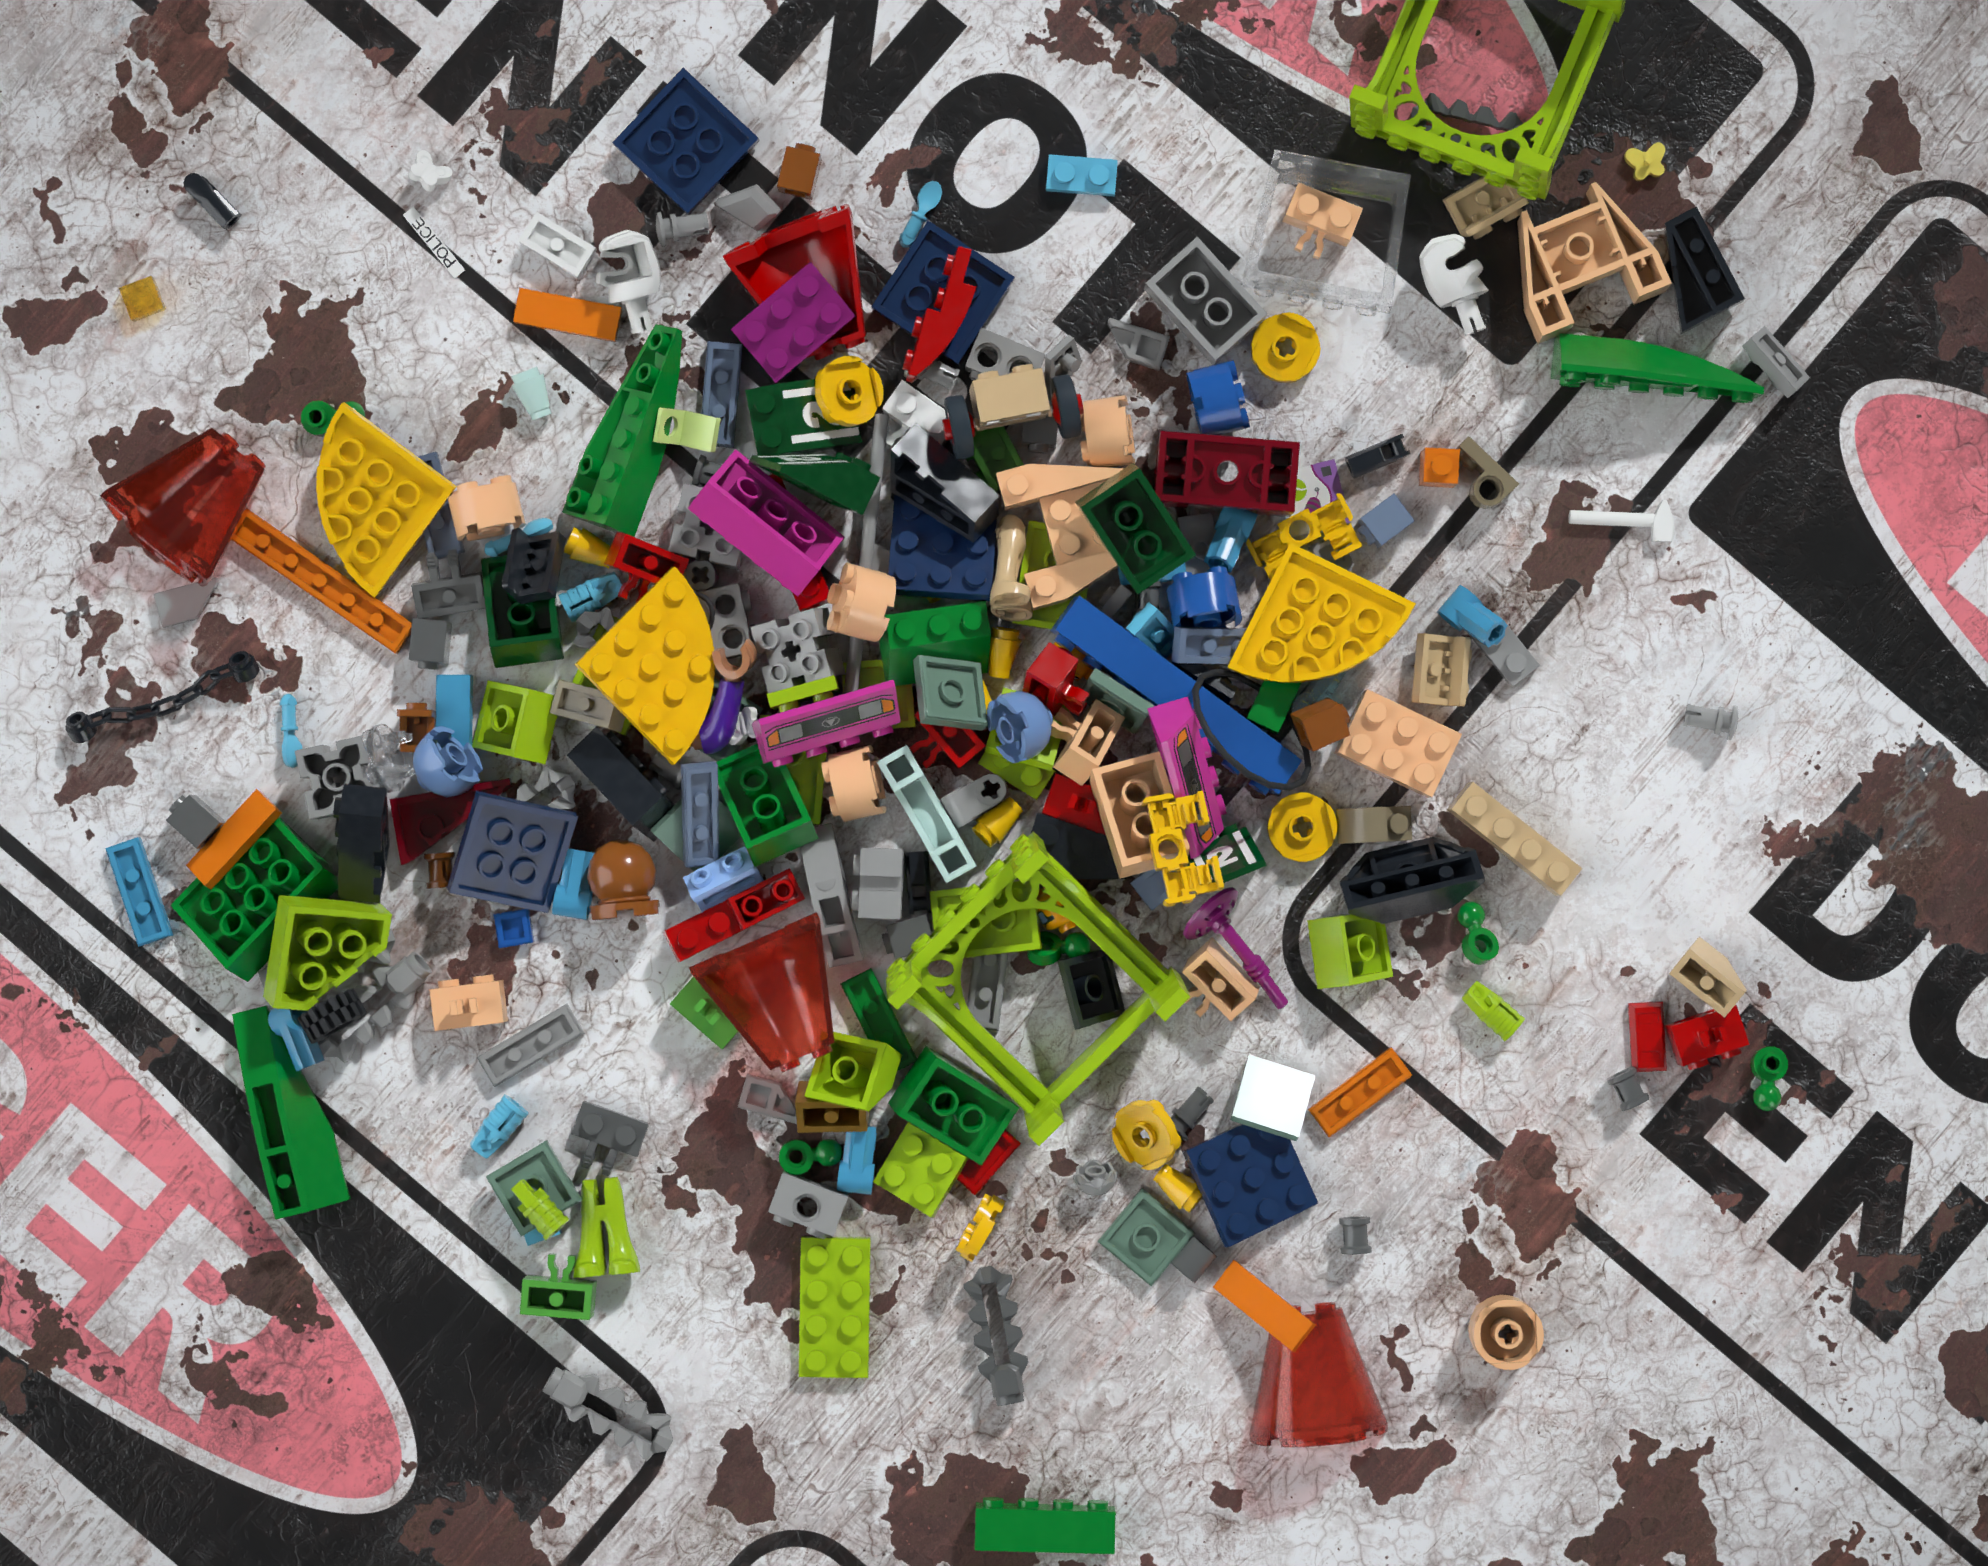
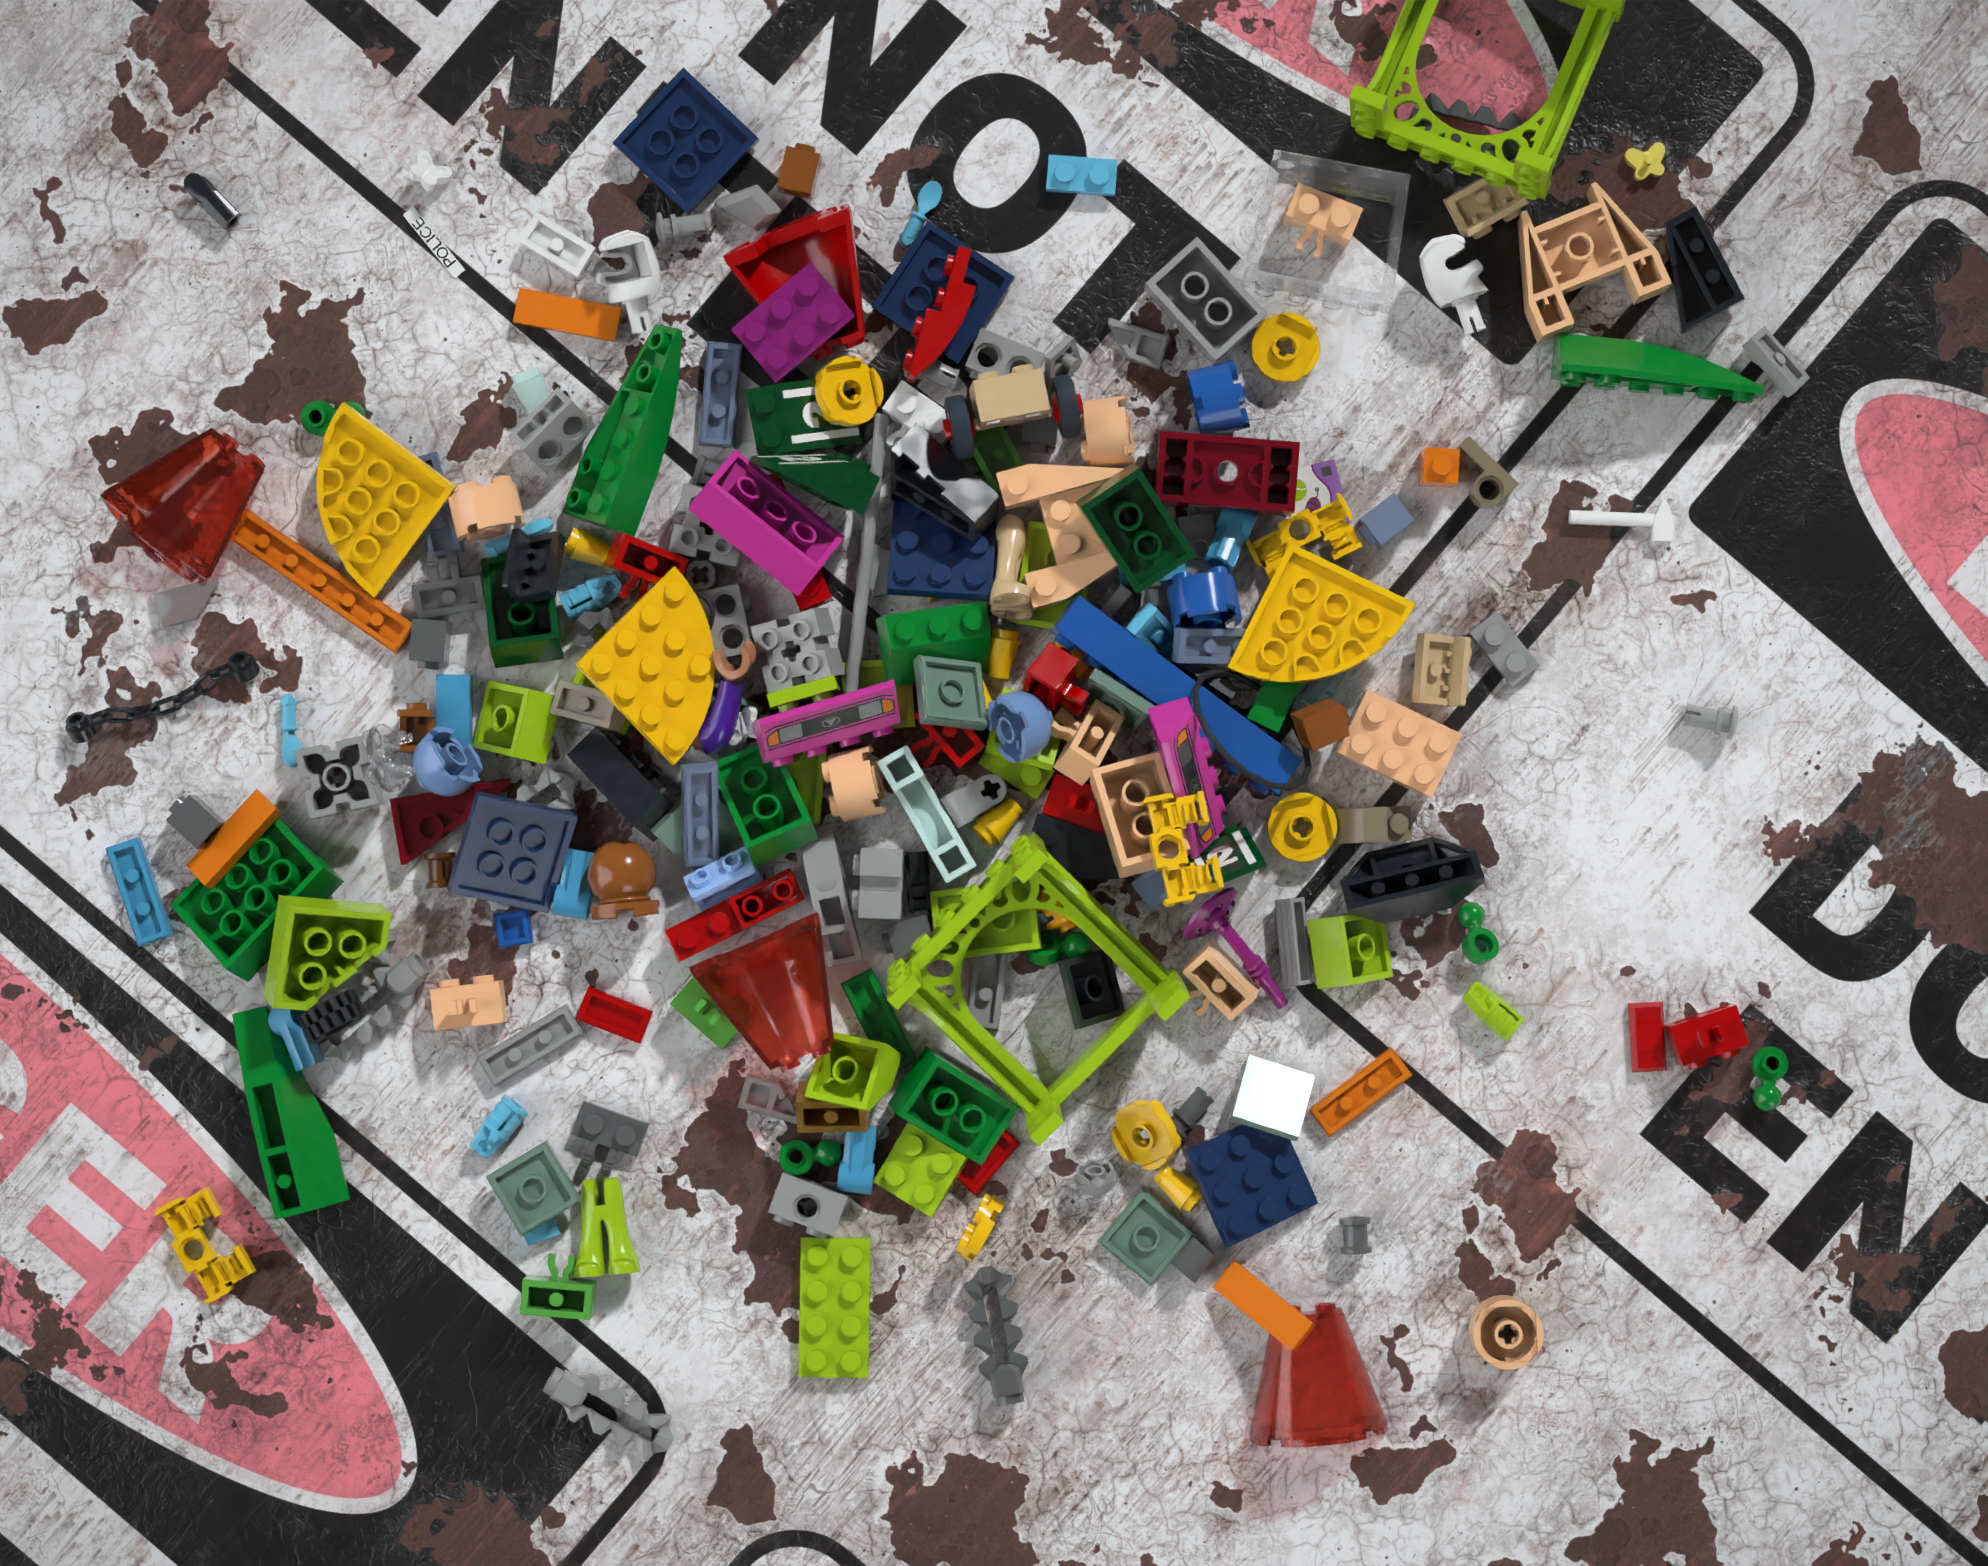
(142, 298): clear yellow plate -> none
(212, 1274): none -> yellow piece
(361, 842): black wedge -> none
(539, 1209): lime hinge -> none
(549, 427): none -> light grey brick
(614, 1015): none -> red tile
(689, 429): yellowish green bracket -> none
(861, 602): light nougat brick -> none
(1045, 1527): green brick -> none
(1293, 941): none -> light grey piece
(1372, 457): black bar -> none
(1467, 612): dark azure piece -> none
(1514, 839): tan brick -> none
(1628, 1088): dark grey bush -> none
(1709, 976): tan slope -> none

